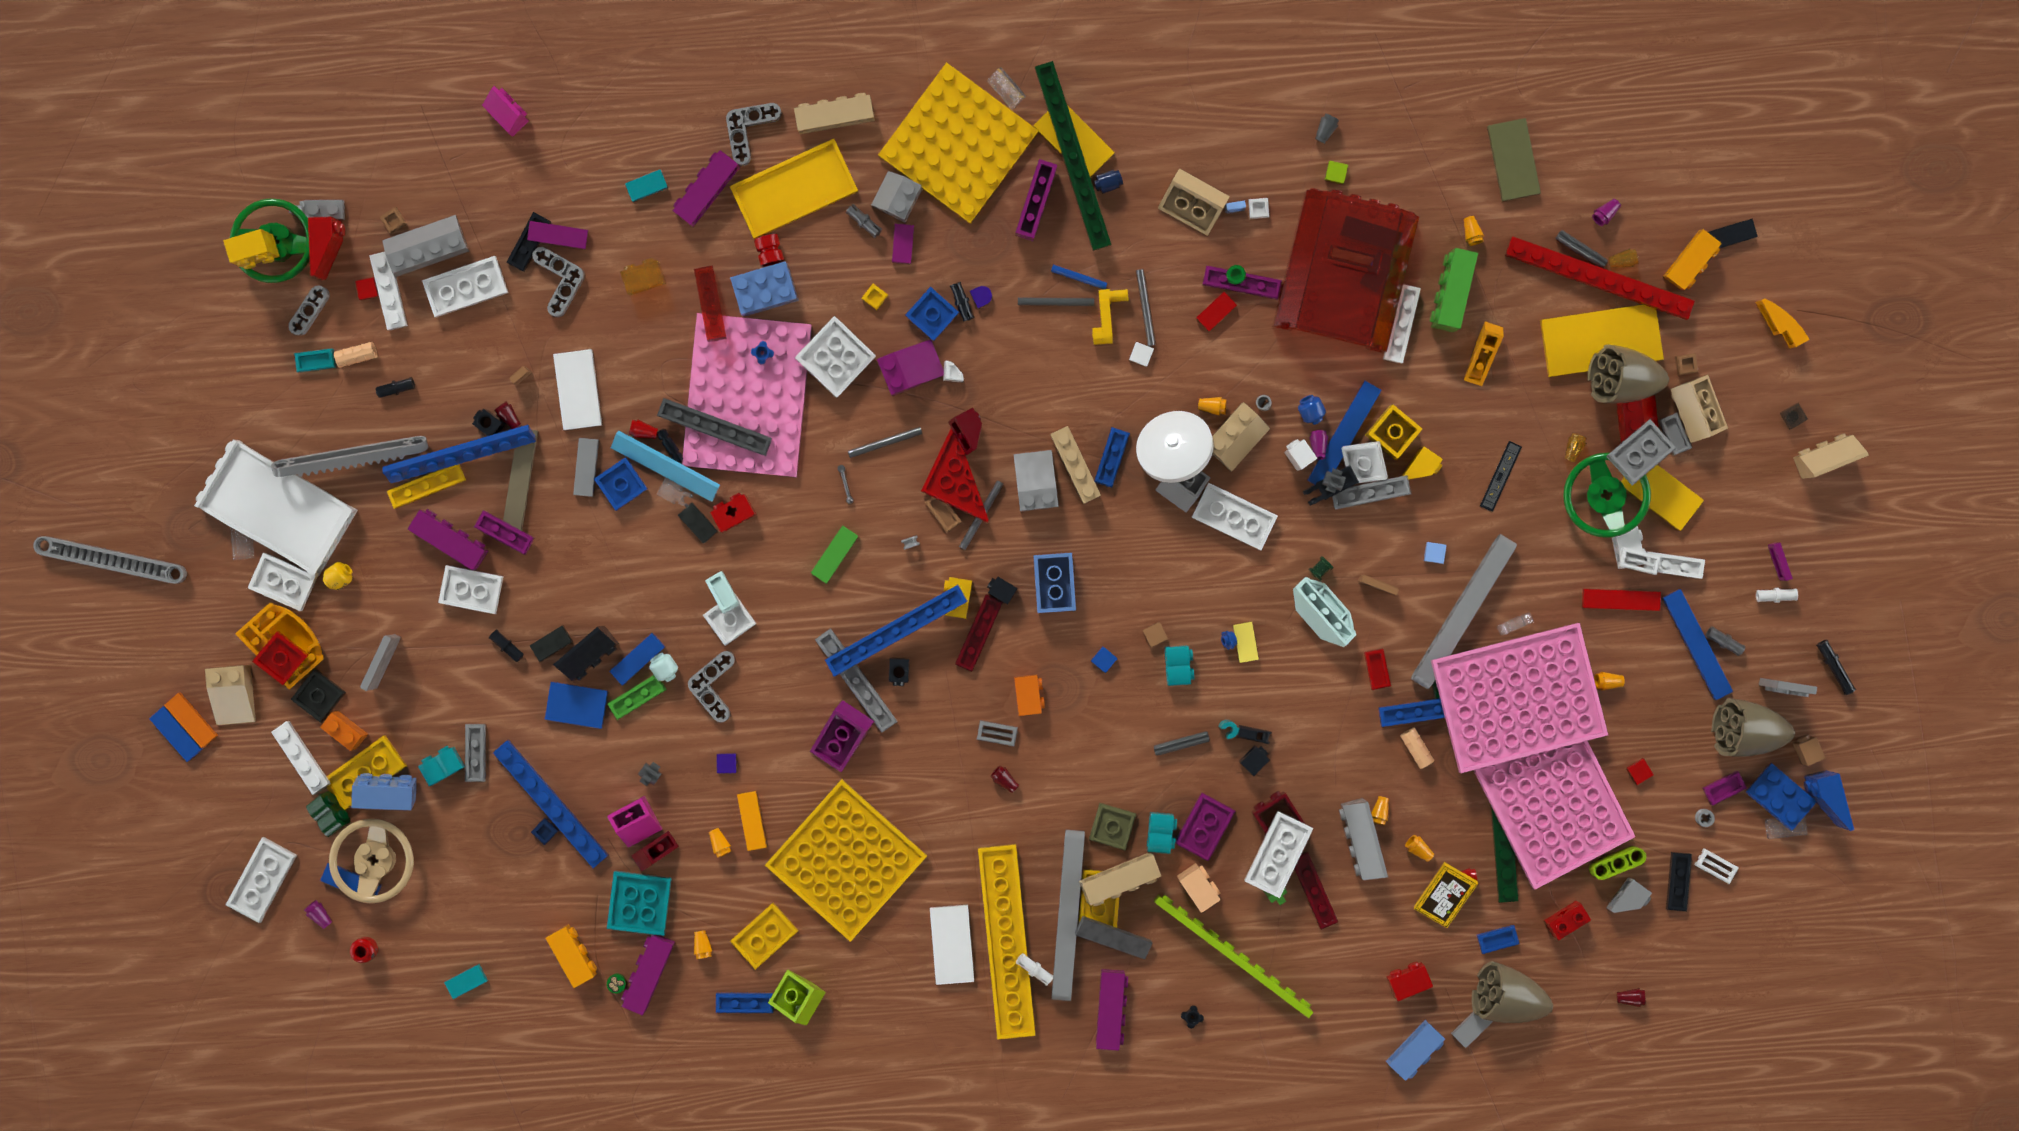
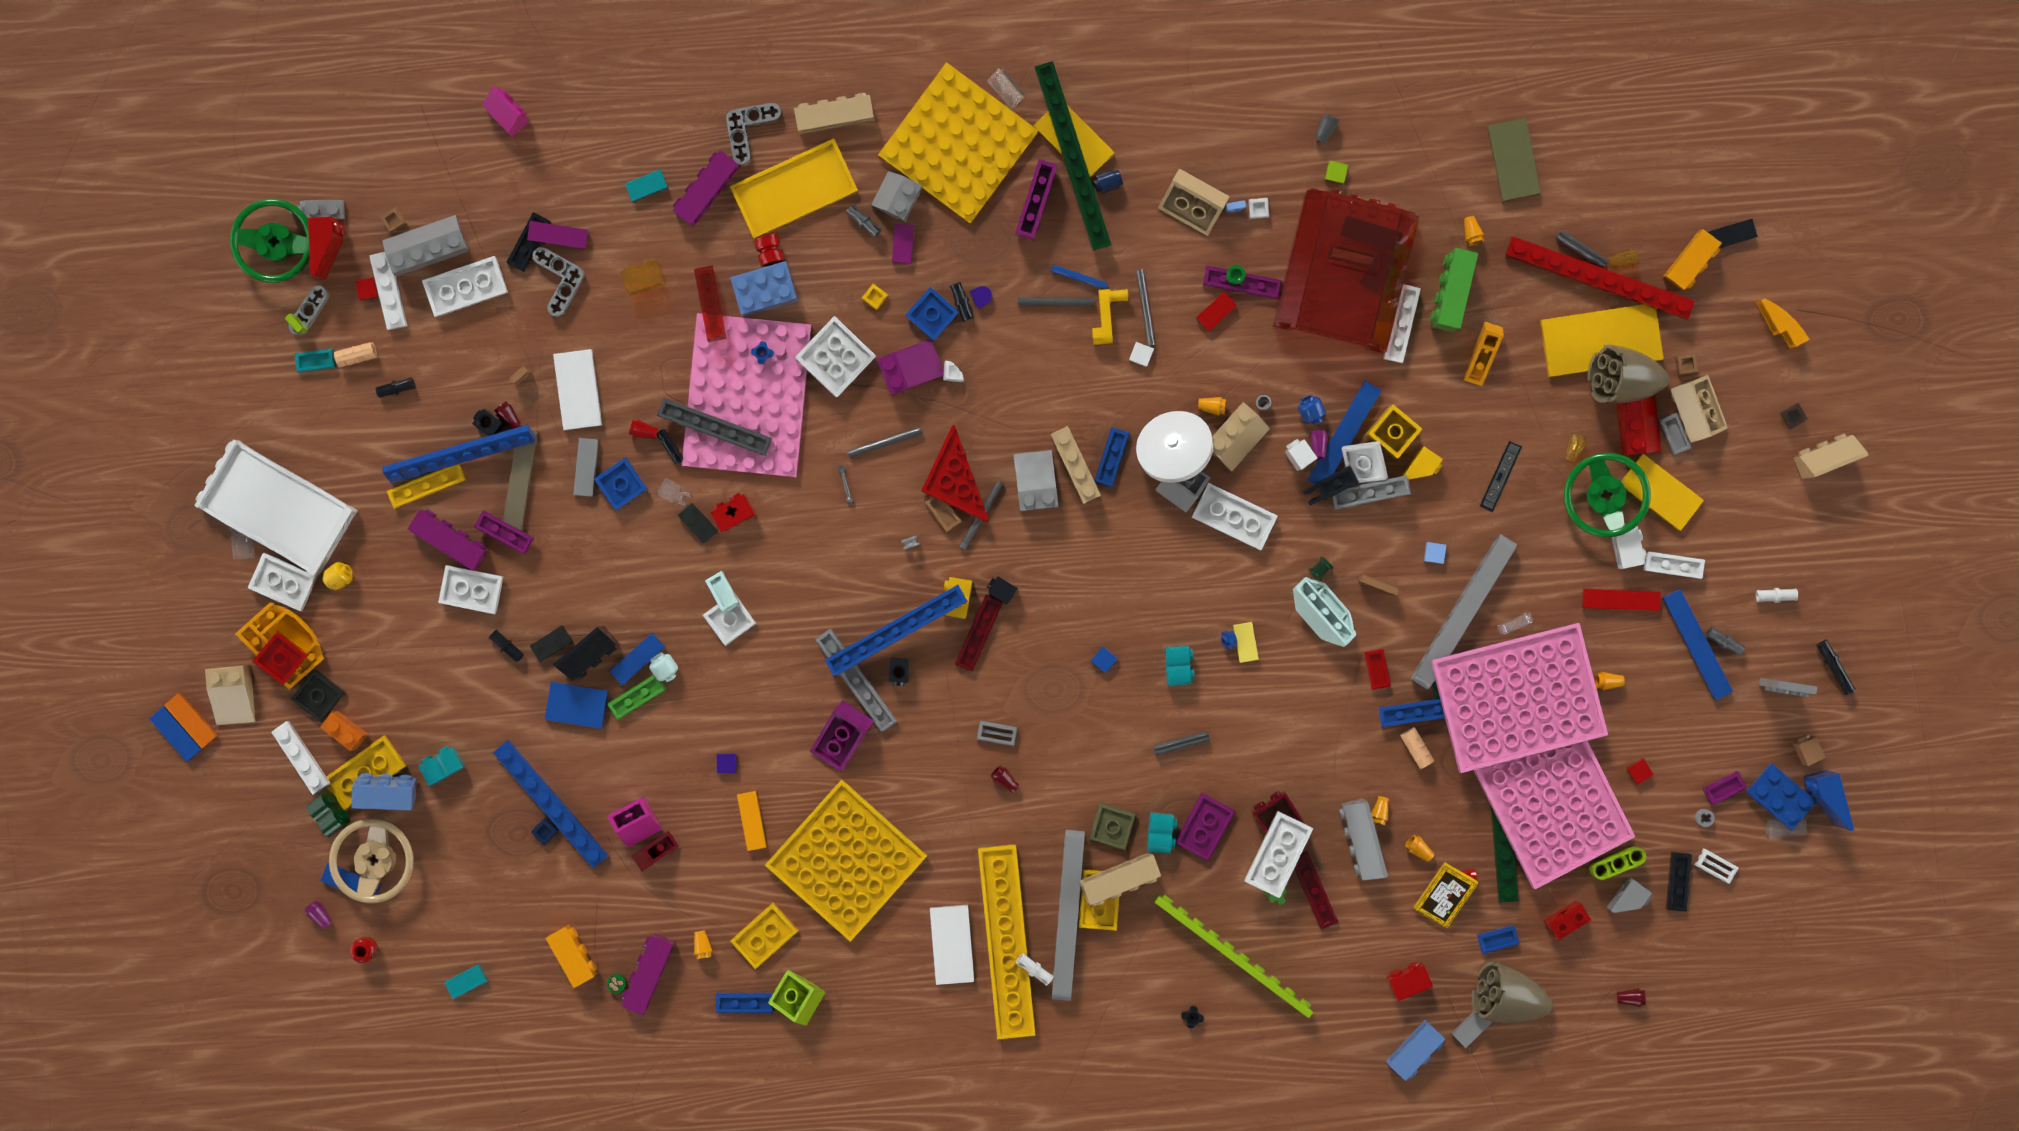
(110, 559): light grey gear -> none
(251, 249): yellow brick -> none
(261, 880): white tile -> none
(296, 323): none -> lime tile
(349, 456): light grey gear -> none
(380, 662): light grey tile -> none
(475, 752): light grey tile -> none
(639, 903): teal plate -> none
(649, 774): dark grey gear -> none
(665, 466): medium azure tile -> none
(706, 688): light grey beam -> none
(719, 843): light orange cone -> none
(834, 554): bright green tile -> none
(967, 429): dark red slope -> none
(1028, 694): orange brick -> none
(1054, 582): medium blue brick -> none
(1110, 1009): magenta brick -> none
(1113, 937): flat silver tile -> none
(1155, 634): medium nougat tile -> none
(1198, 887): light nougat brick -> none
(1244, 732): black piece -> none
(1255, 759): black brick -> none
(1334, 480): dark grey gear -> none
(1606, 212): magenta cone -> none
(1623, 557): white tile -> none
(1641, 452): light grey tile -> none
(1752, 729): dark tan cylinder -> none
(1780, 562): magenta tile -> none

